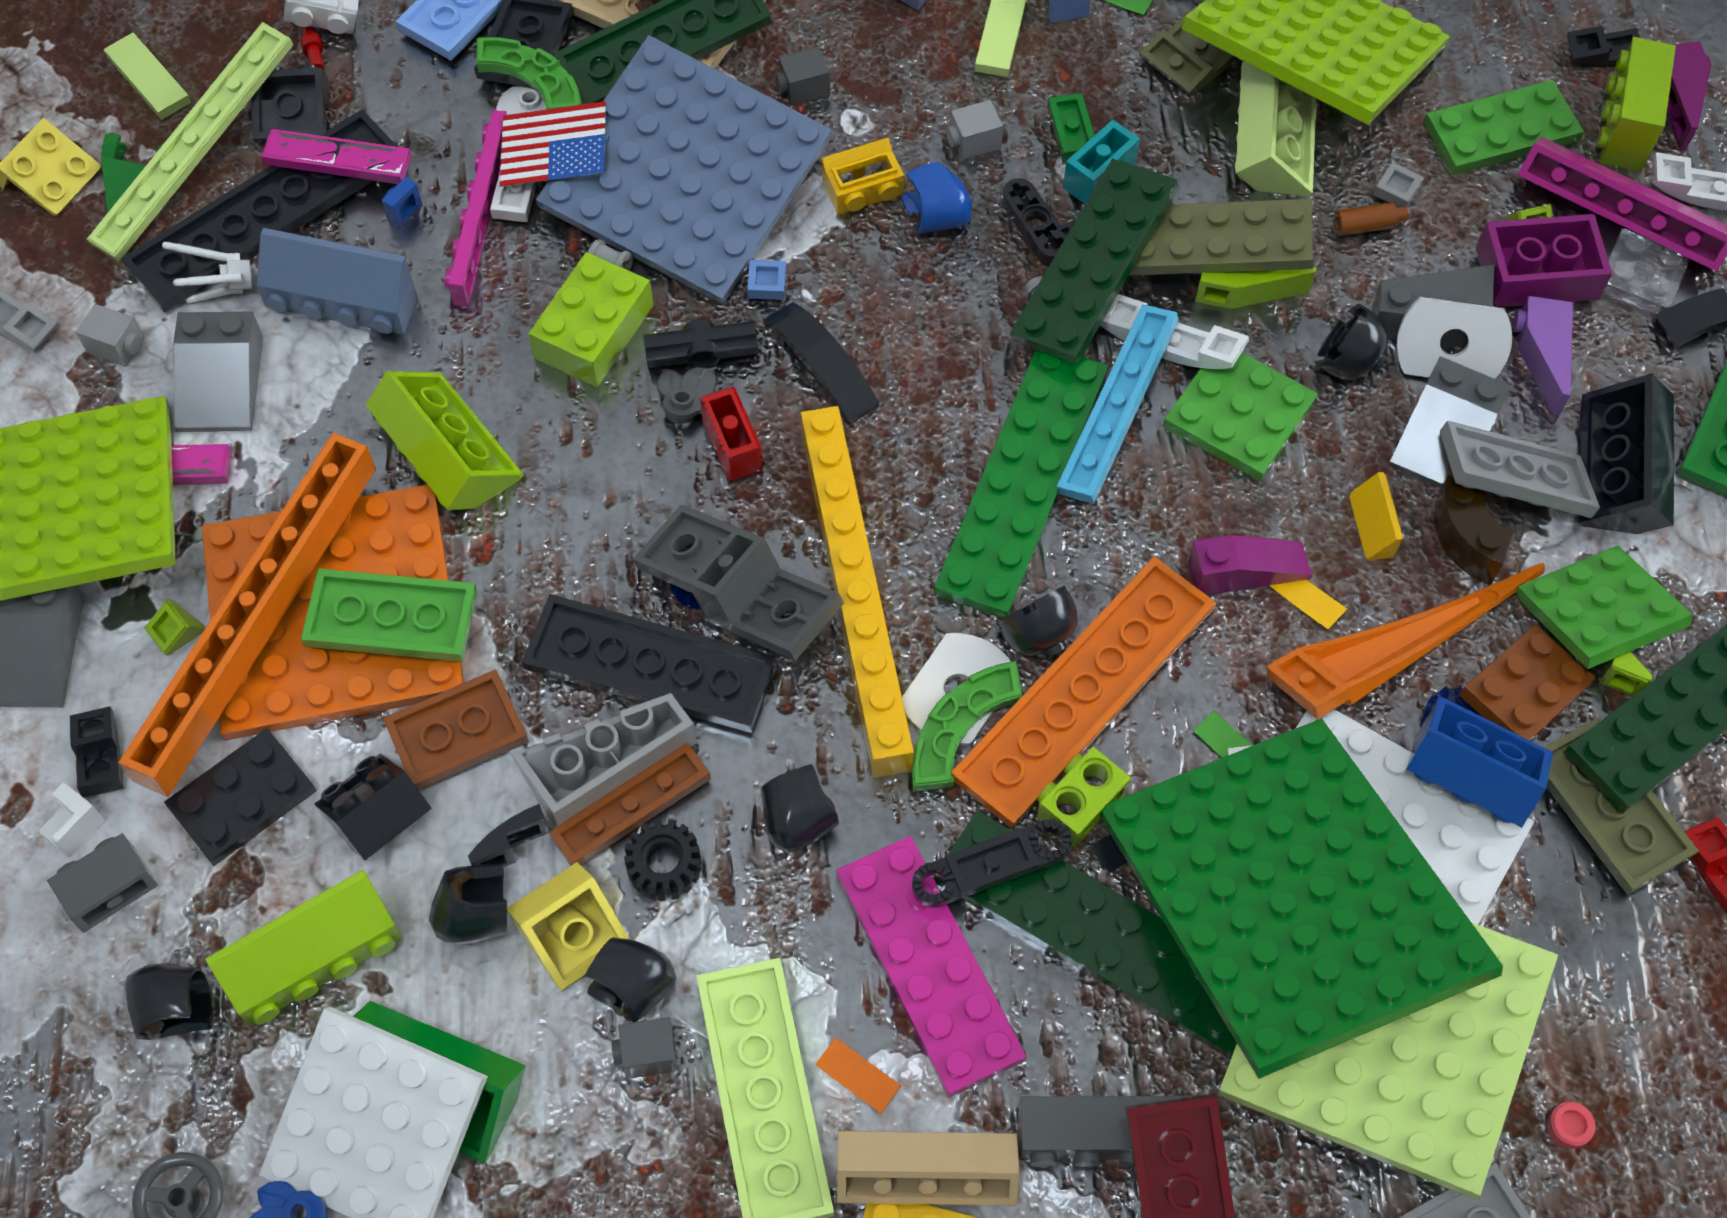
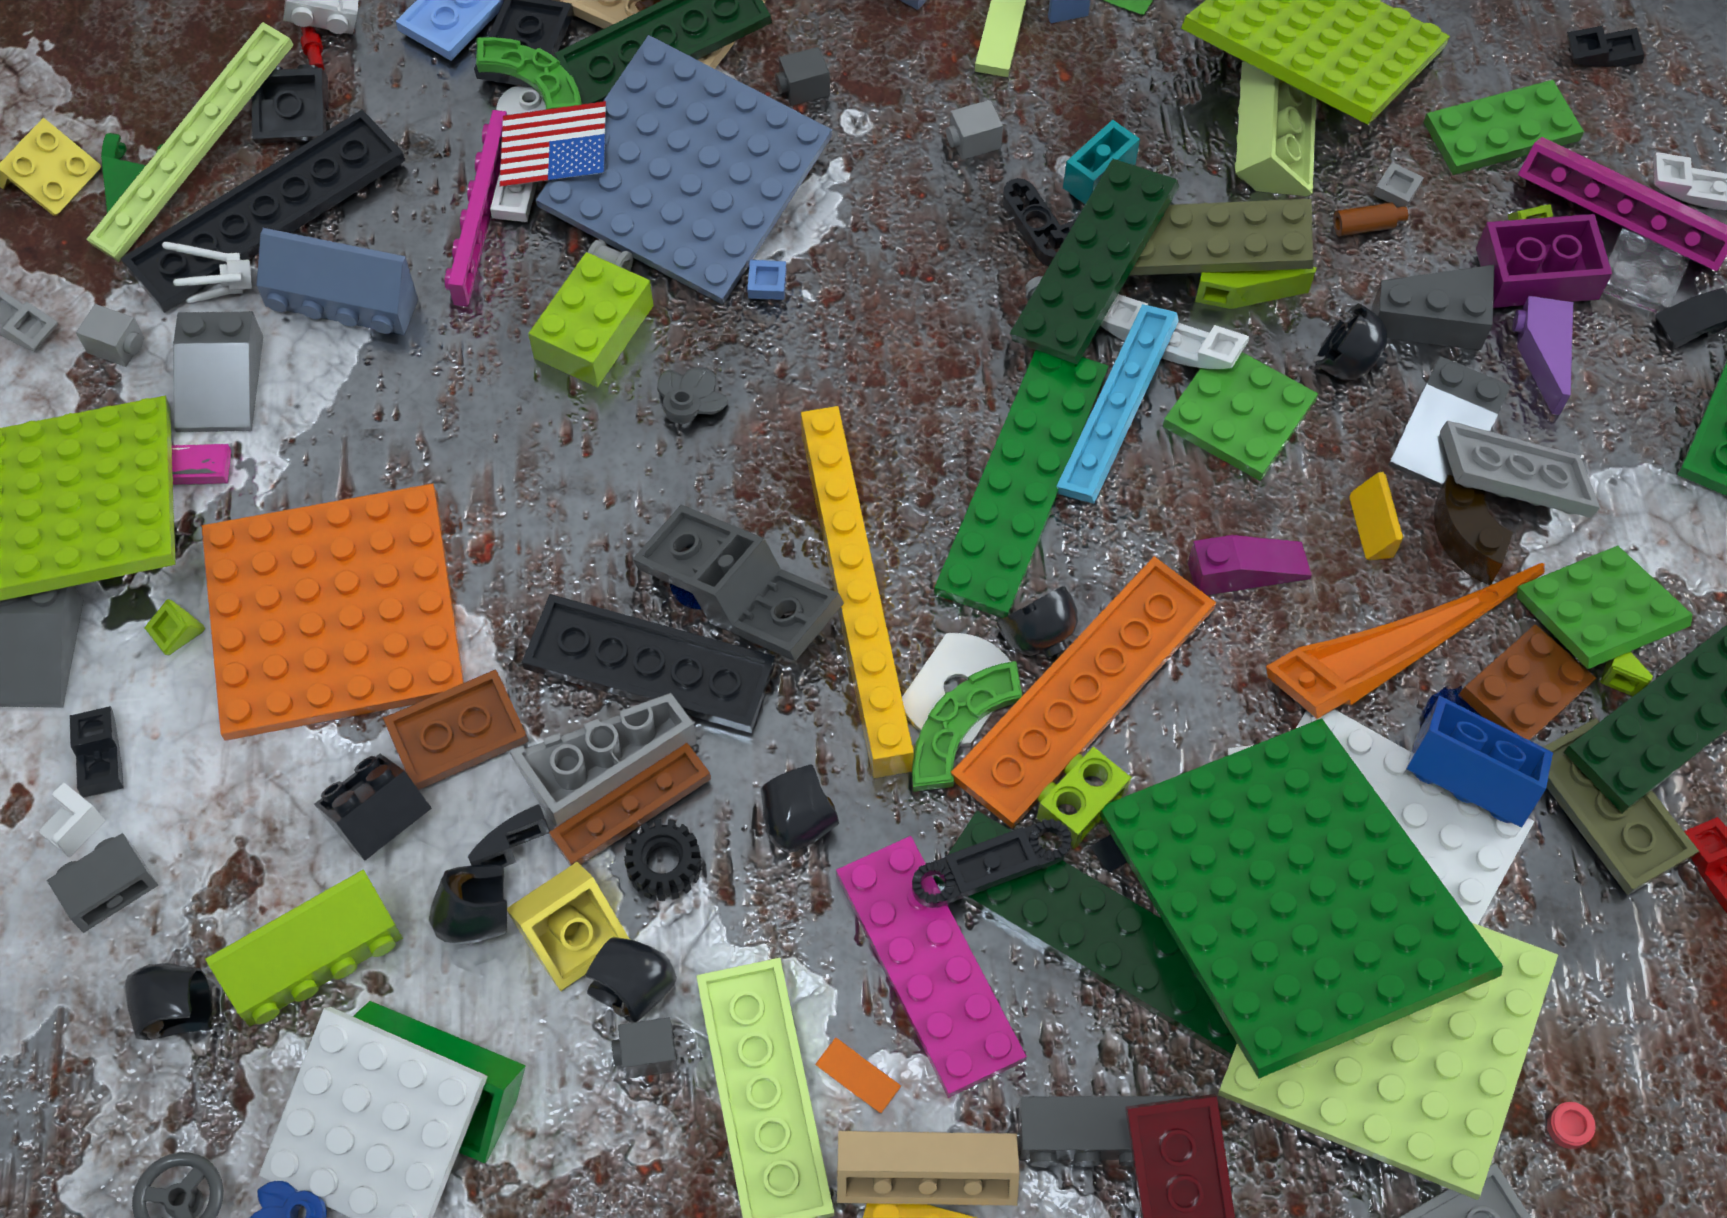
(147, 76): yellowish green tile -> none
(240, 796): black plate -> none
(248, 616): orange brick -> none
(336, 156): dark pink tile -> none
(389, 615): bright green plate -> none
(402, 202): blue plate -> none
(442, 438): lime slope -> none
(700, 344): black piece -> none
(731, 433): red brick -> none
(824, 359): black slope -> none
(865, 190): yellow window -> none
(939, 199): blue piece -> none
(1070, 123): green plate -> none
(1186, 58): olive slope -> none
(1219, 734): bright green sticker -> none
(1311, 601): yellow sticker -> none
(1429, 318): white piece -> none
(1629, 455): black slope -> none
(1636, 104): lime brick -> none
(1687, 91): magenta slope -> none

